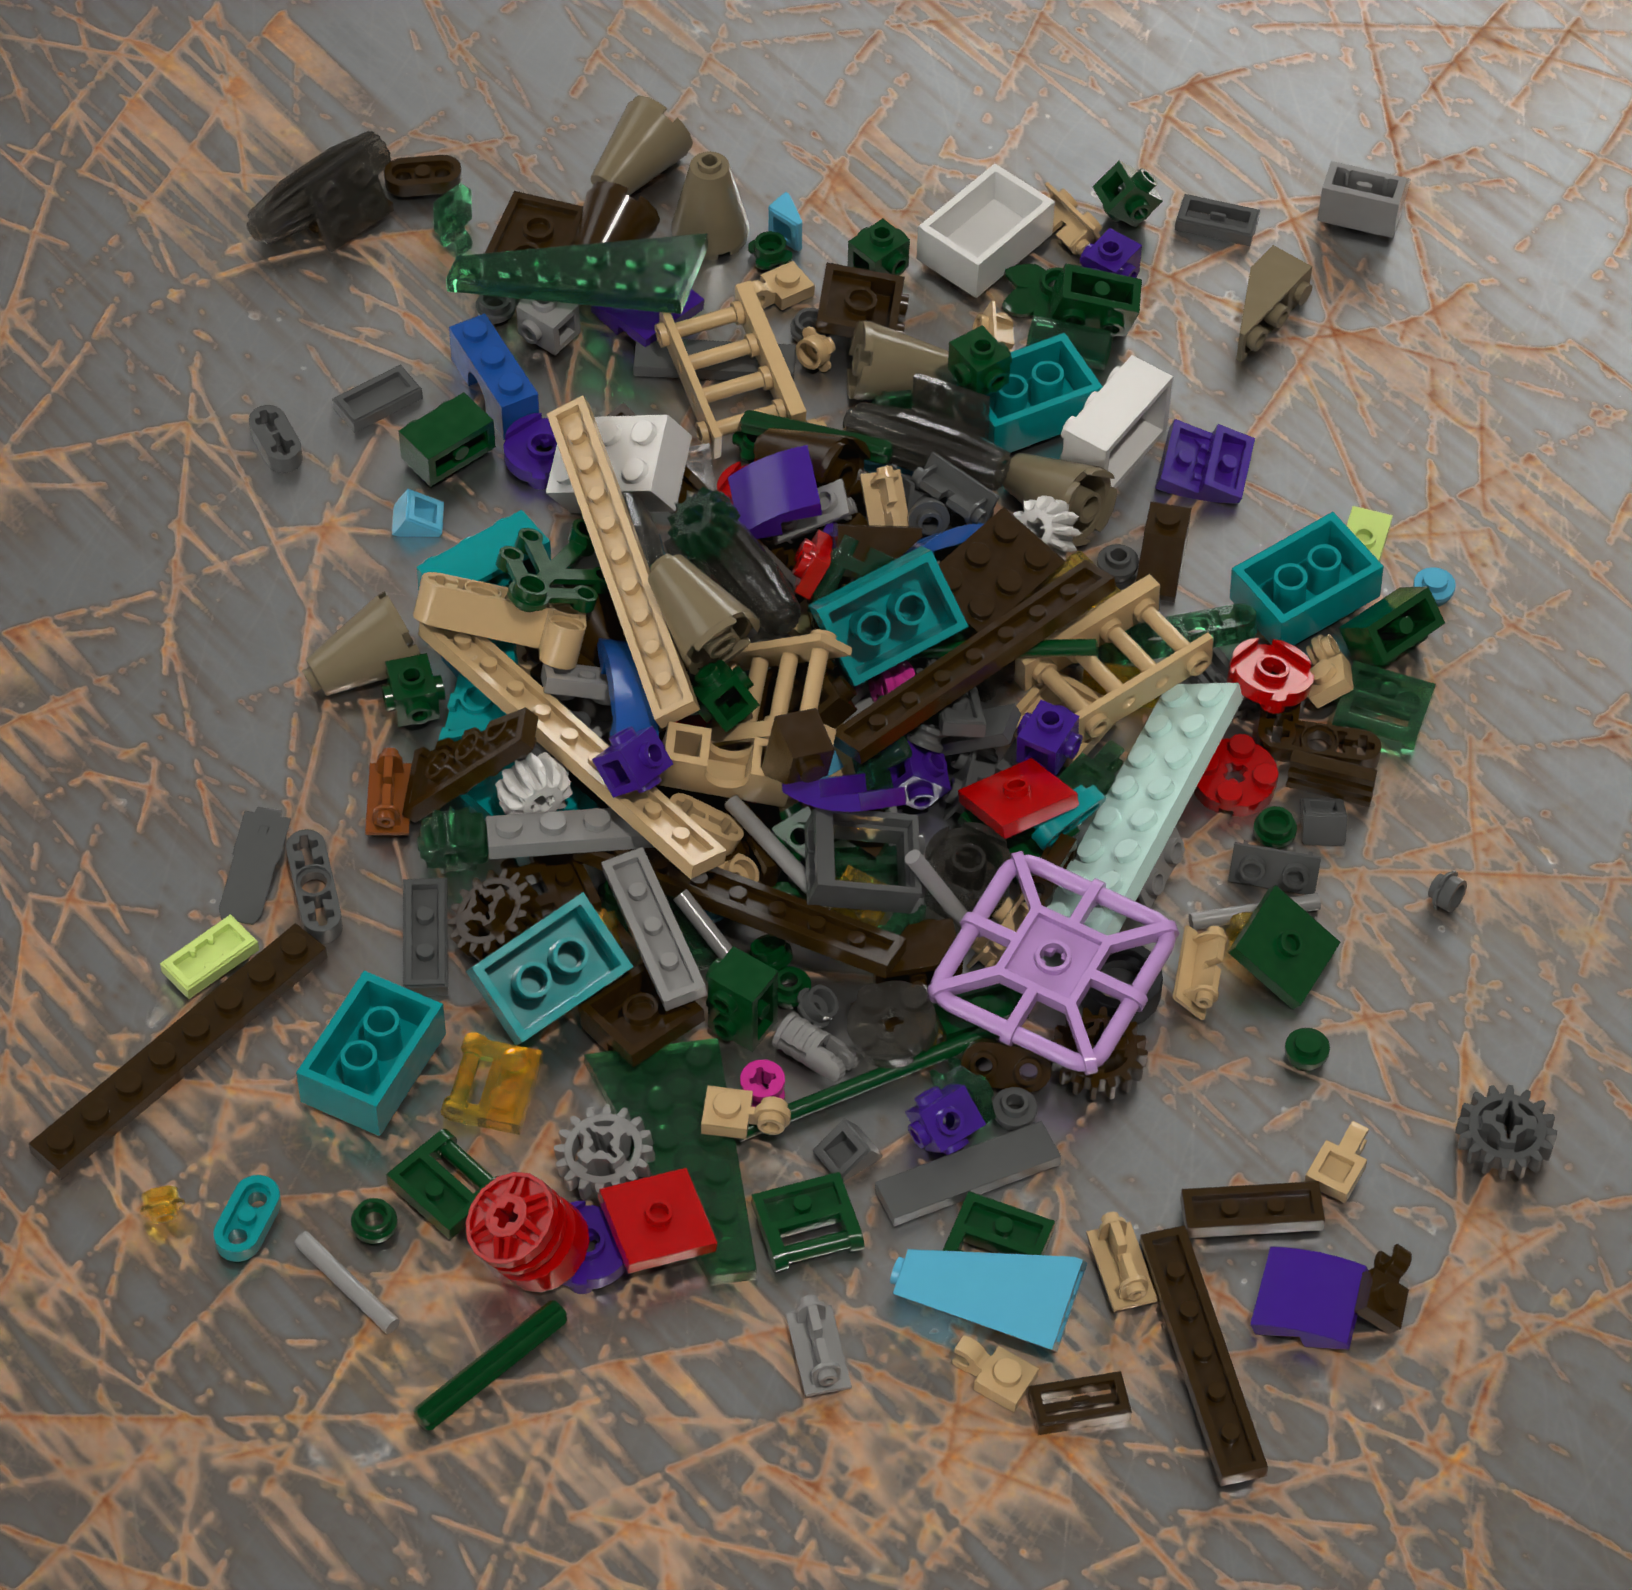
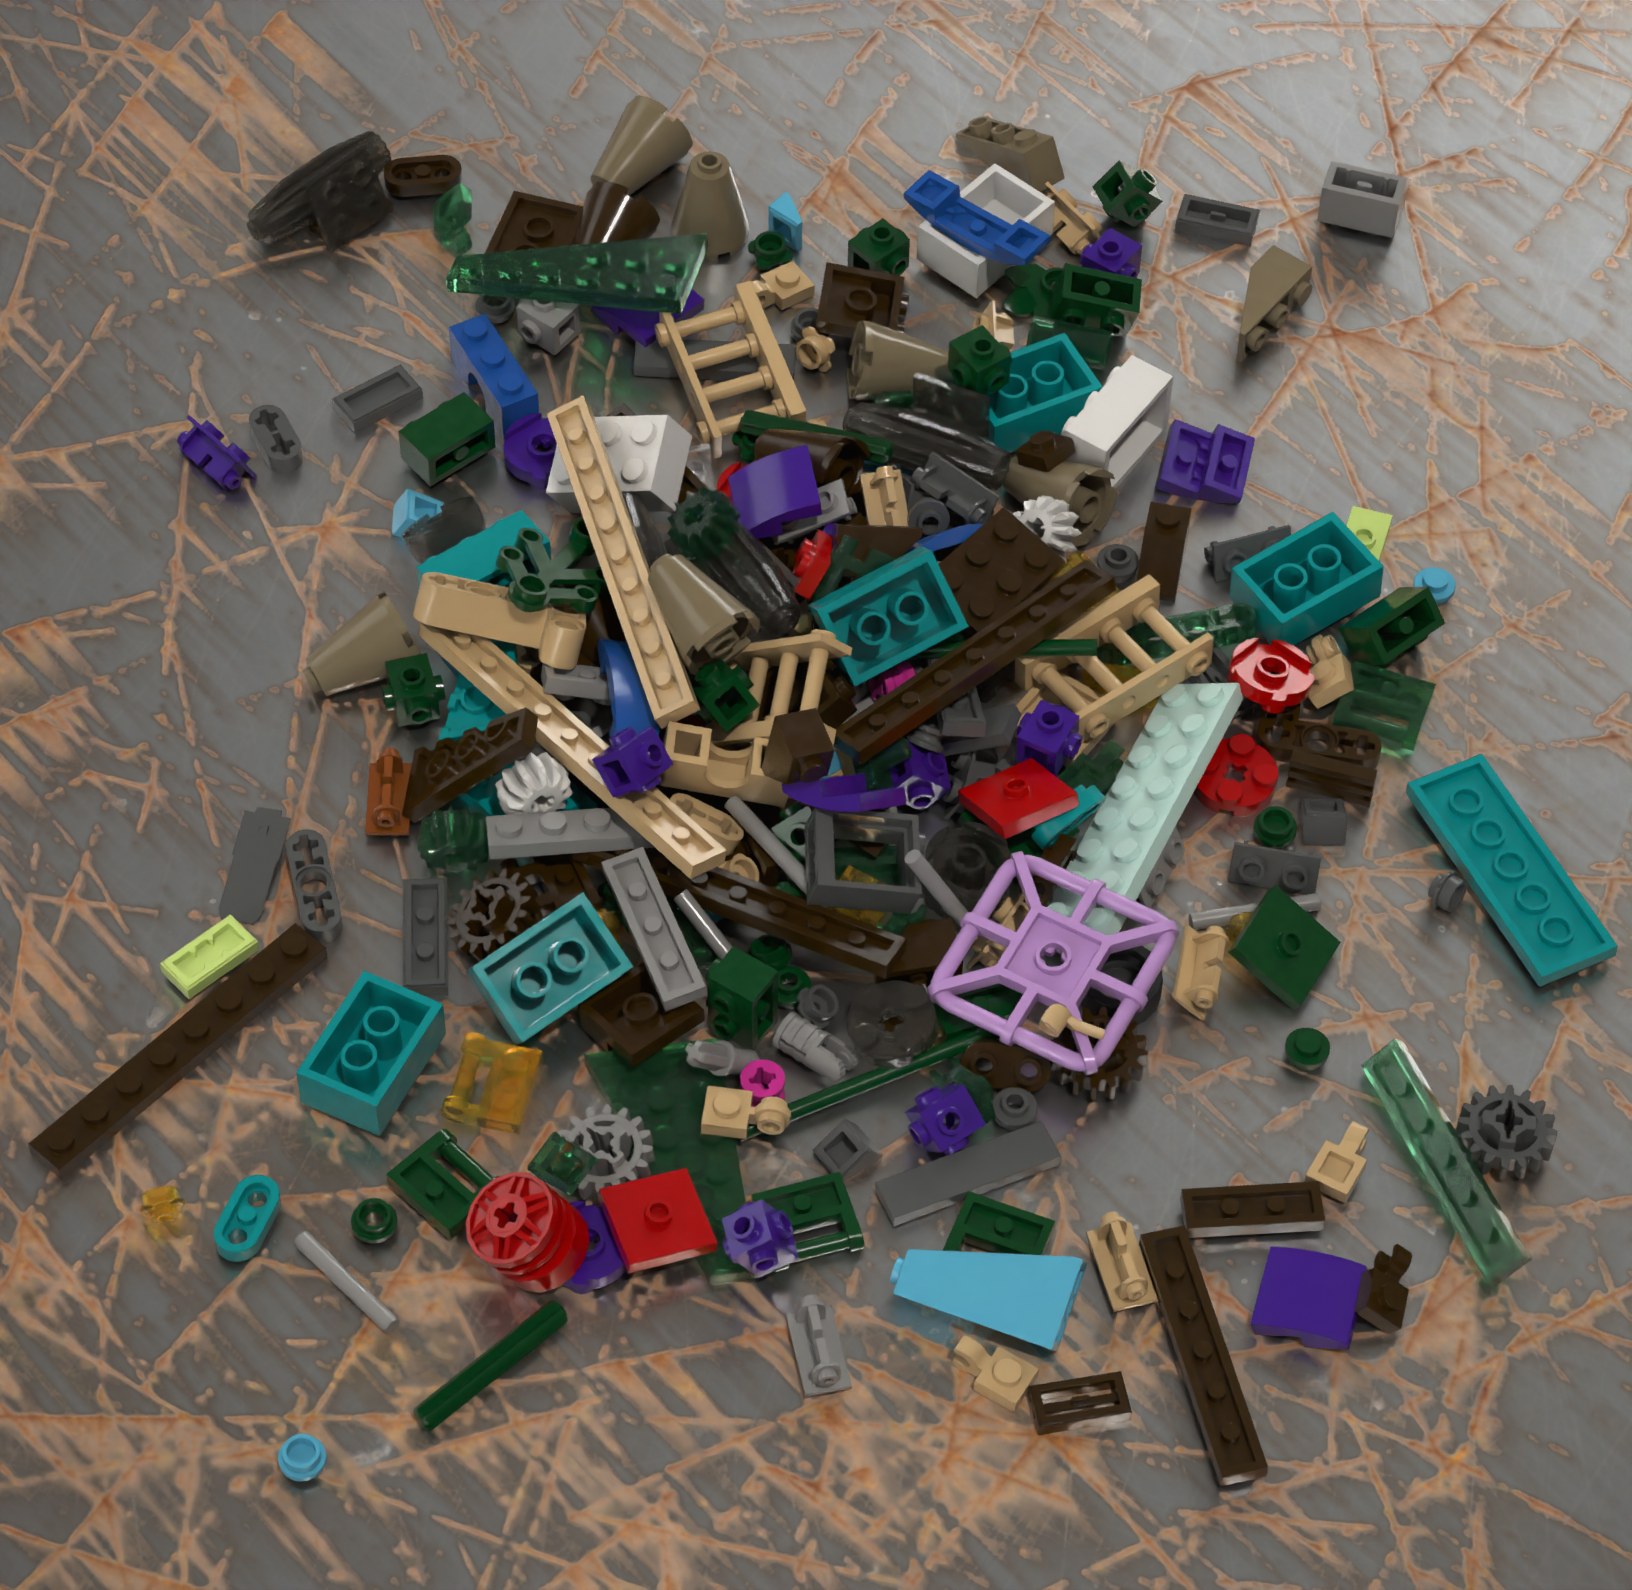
(227, 463): none -> dark purple hinge
(302, 1457): none -> medium azure plate
(444, 530): none -> clear smoke cylinder
(562, 1163): none -> clear green plate
(719, 1057): none -> light grey axle
(759, 1238): none -> dark purple brick
(972, 226): none -> blue slope
(1017, 150): none -> dark tan slope
(1045, 451): none -> dark brown plate
(1059, 1017): none -> tan hand
(1235, 551): none -> dark grey hinge
(1446, 1163): none -> clear green plate
(1511, 870): none -> teal plate

